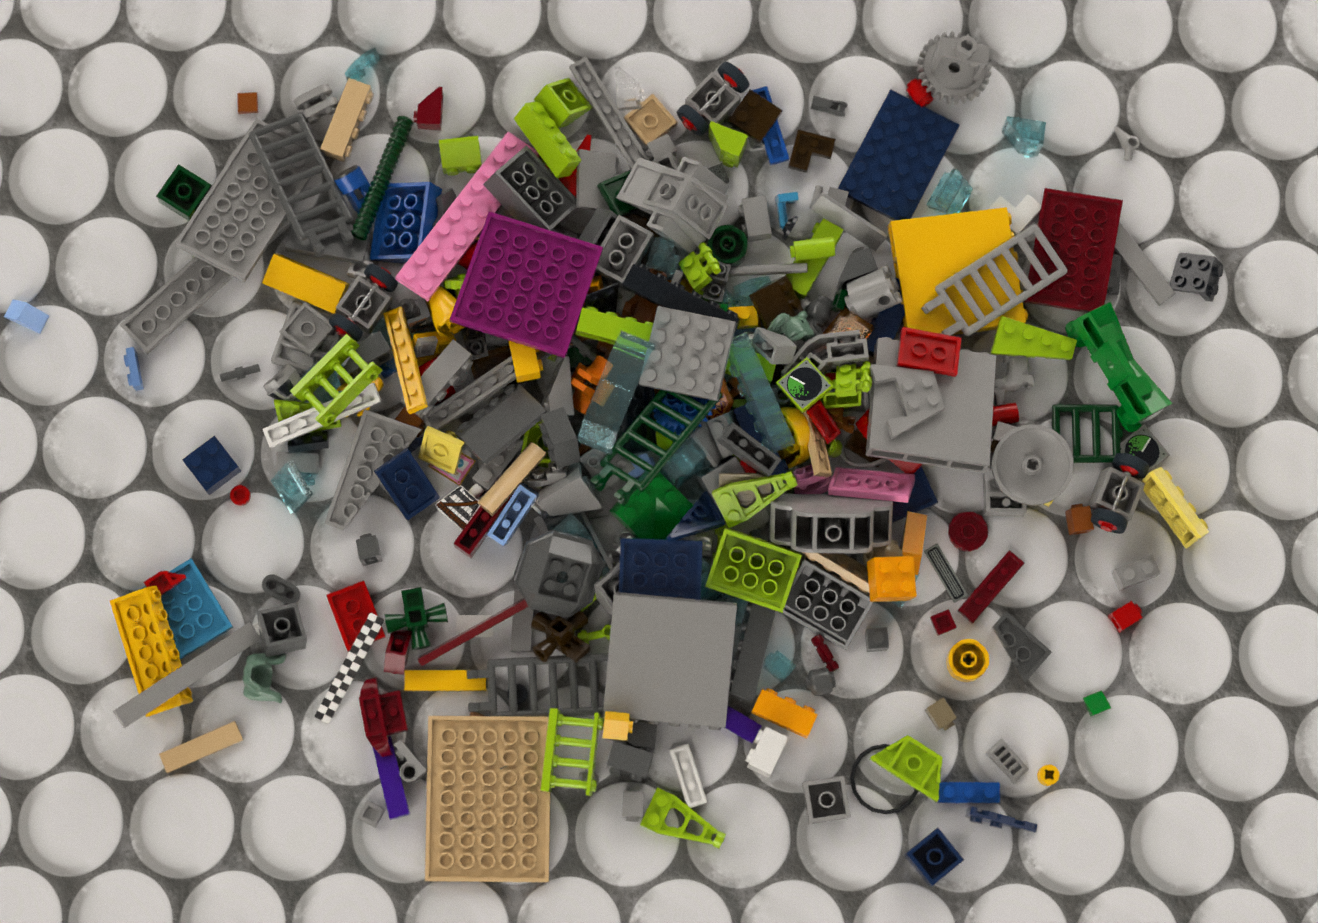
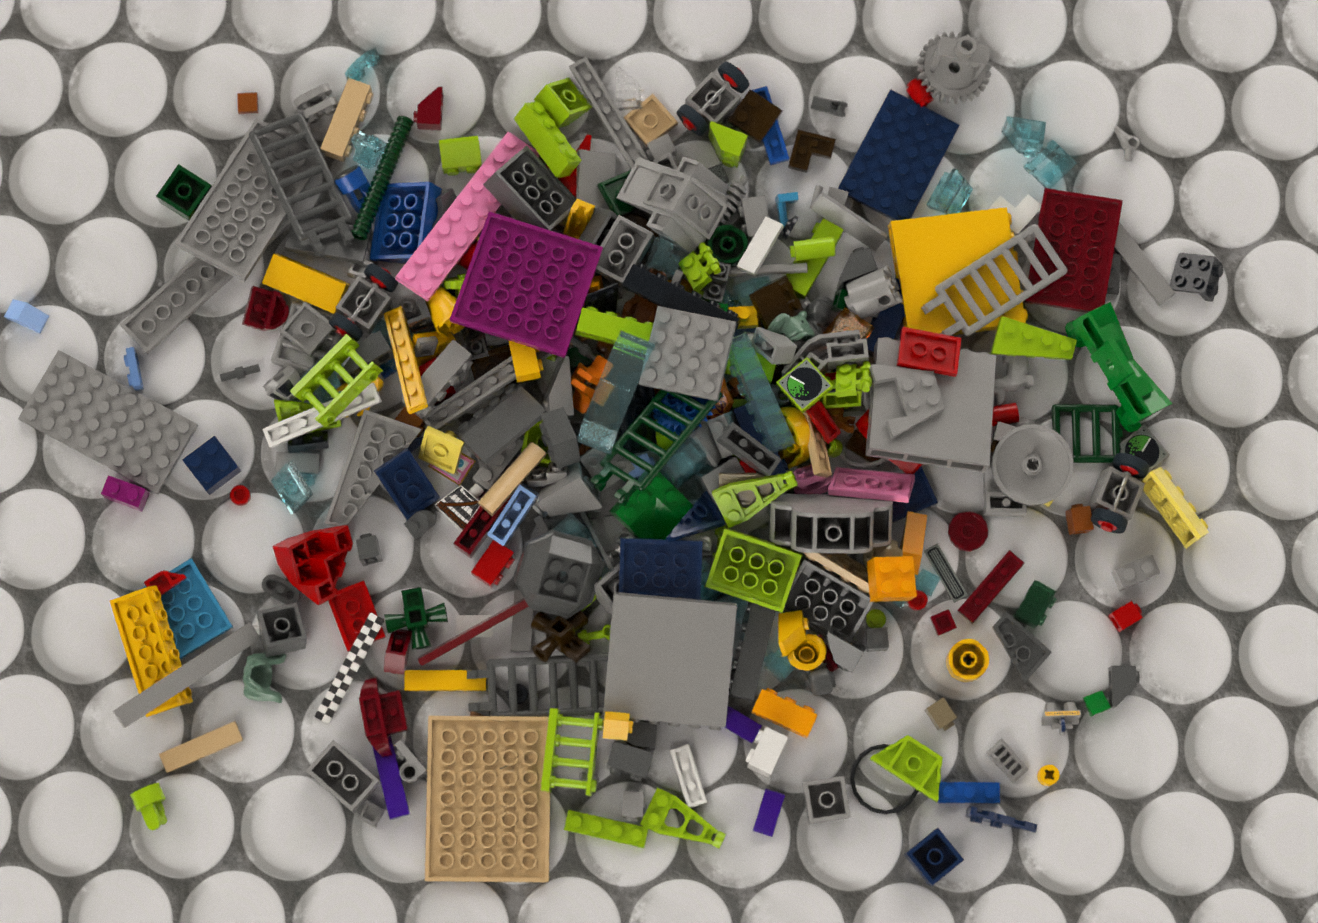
(108, 422): none -> light grey plate
(125, 493): none -> magenta brick
(149, 801): none -> lime piece
(265, 309): none -> dark red slope
(315, 561): none -> red brick
(343, 776): none -> light grey brick
(367, 149): none -> clear light blue brick
(420, 523): none -> dark grey plate
(493, 563): none -> red brick
(578, 218): none -> yellow hinge
(606, 829): none -> lime plate
(734, 195): none -> light grey piece
(760, 246): none -> white tile
(768, 812): none -> dark purple slope
(791, 630): none -> yellow slope
(808, 654): none -> yellow hat
(844, 649): none -> slope
(875, 618): none -> lime plate
(919, 602): none -> red tile
(927, 582): none -> clear light blue plate
(1035, 604): none -> clear green brick
(1055, 169): none -> clear light blue plate
(1061, 719): none -> light grey hips
(1121, 682): none -> dark grey slope

